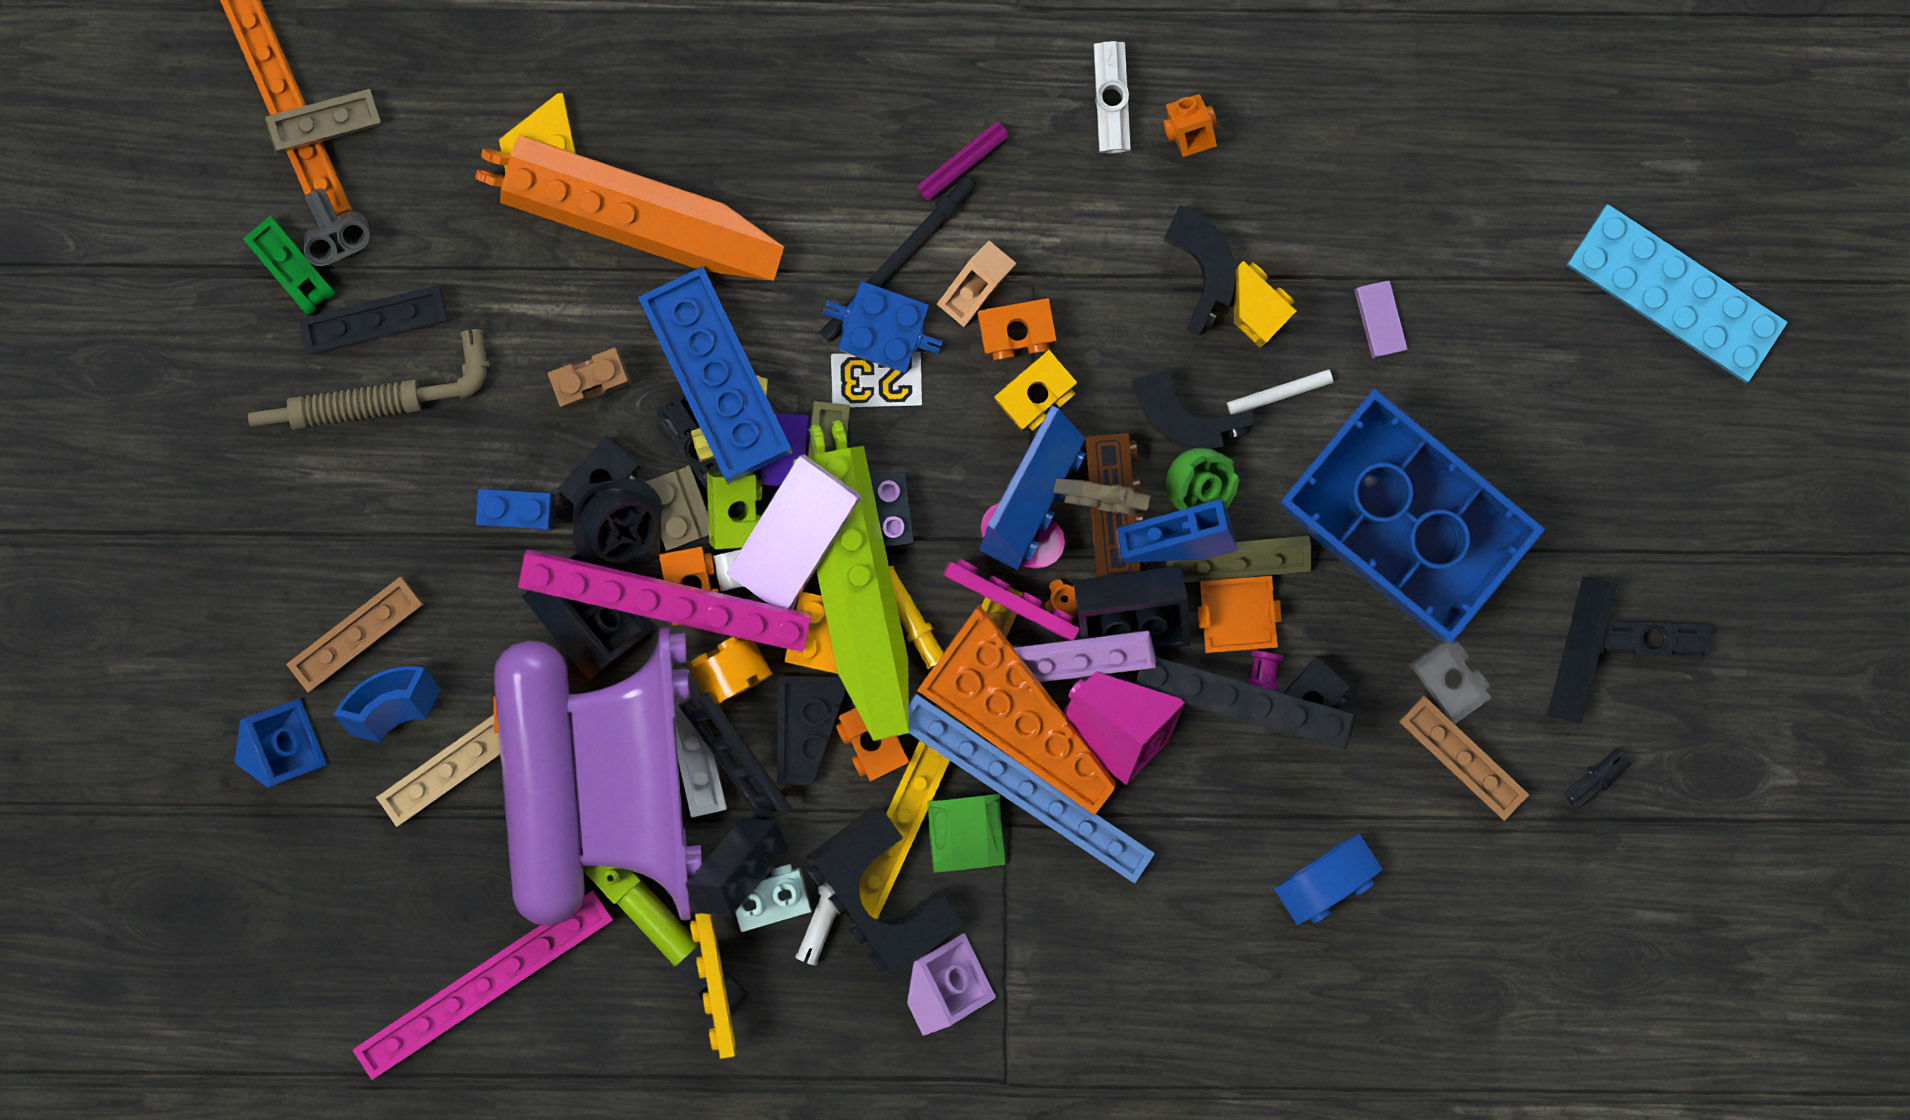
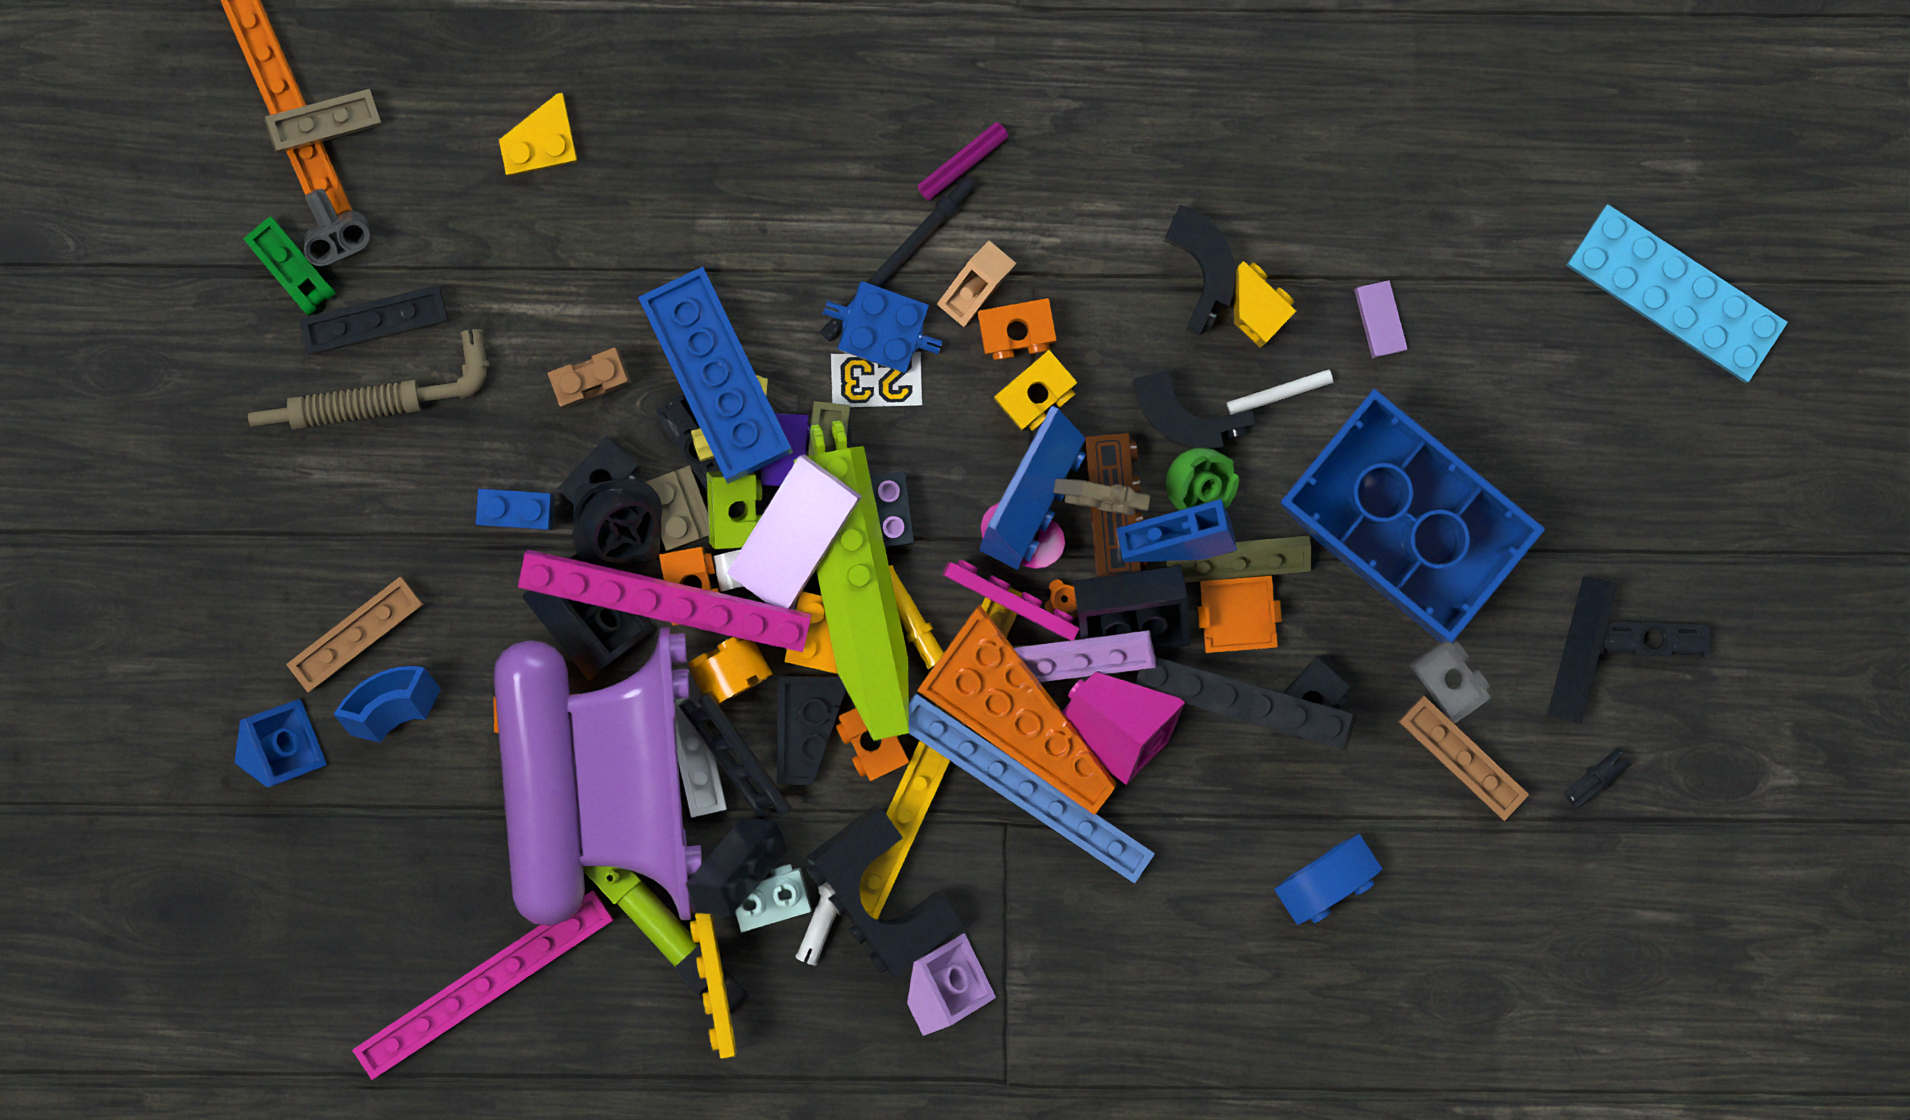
(441, 773): tan plate -> none
(631, 210): orange hinge -> none
(966, 833): bright green slope -> none
(1112, 74): white piece -> none
(1191, 125): orange brick -> none
(1265, 669): magenta bush -> none

